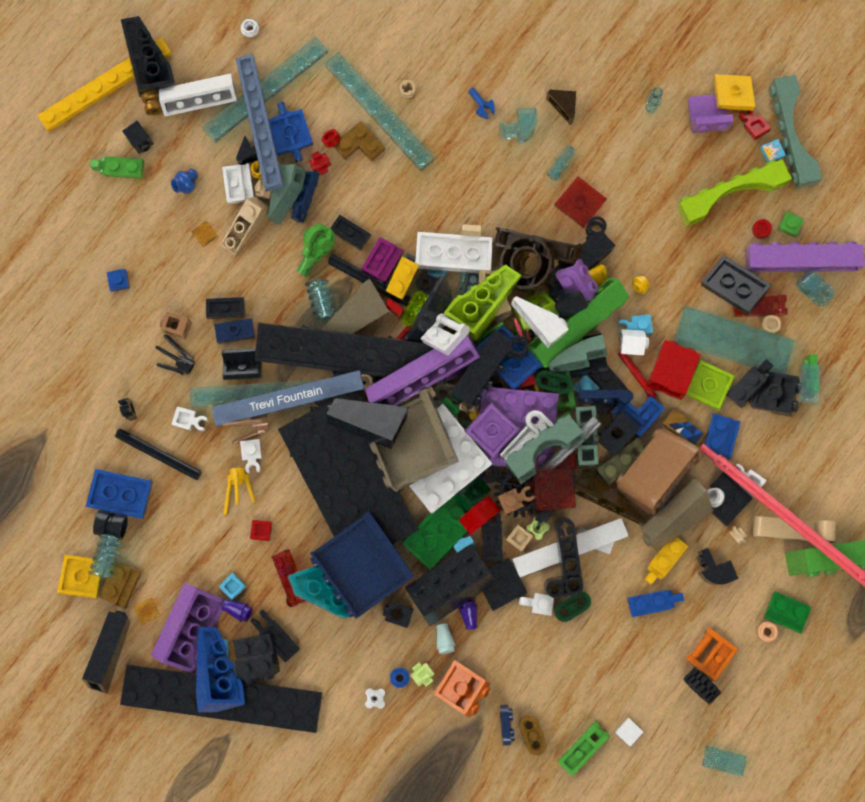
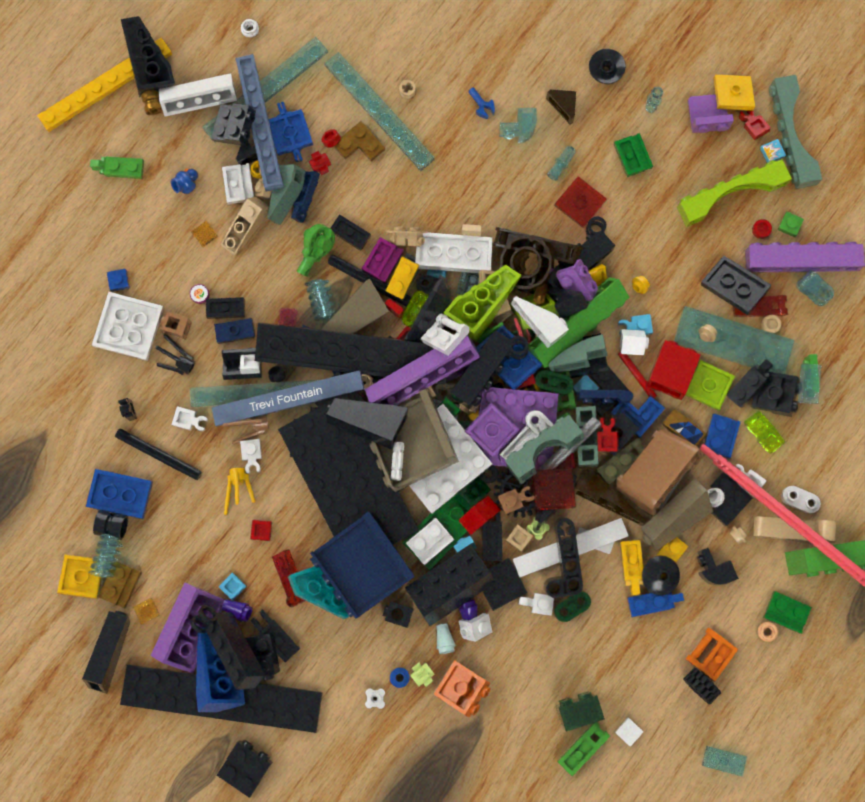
(128, 326): none -> white plate
(138, 137): black brick -> none
(199, 294): none -> tile
(230, 647): none -> black hinge
(233, 124): none -> plate
(245, 767): none -> black plate
(248, 365): none -> white tile
(277, 373): none -> black plate
(288, 312): none -> clear pink plate
(397, 461): none -> white axle
(414, 236): none -> tan hinge
(430, 541): none -> white plate
(476, 627): none -> white bracket
(505, 716): dark blue plate -> none
(532, 734): pearl gold plate -> none
(540, 294): none -> pearl gold axle
(579, 711): none -> clear green brick
(608, 438): none -> red plate
(610, 59): none -> black dish
(632, 565): none -> yellow hinge
(633, 155): none -> green plate
(652, 575): none -> black dish
(707, 333): none -> tan plate
(765, 432): none -> clear neon green slope
(801, 499): none -> white plate

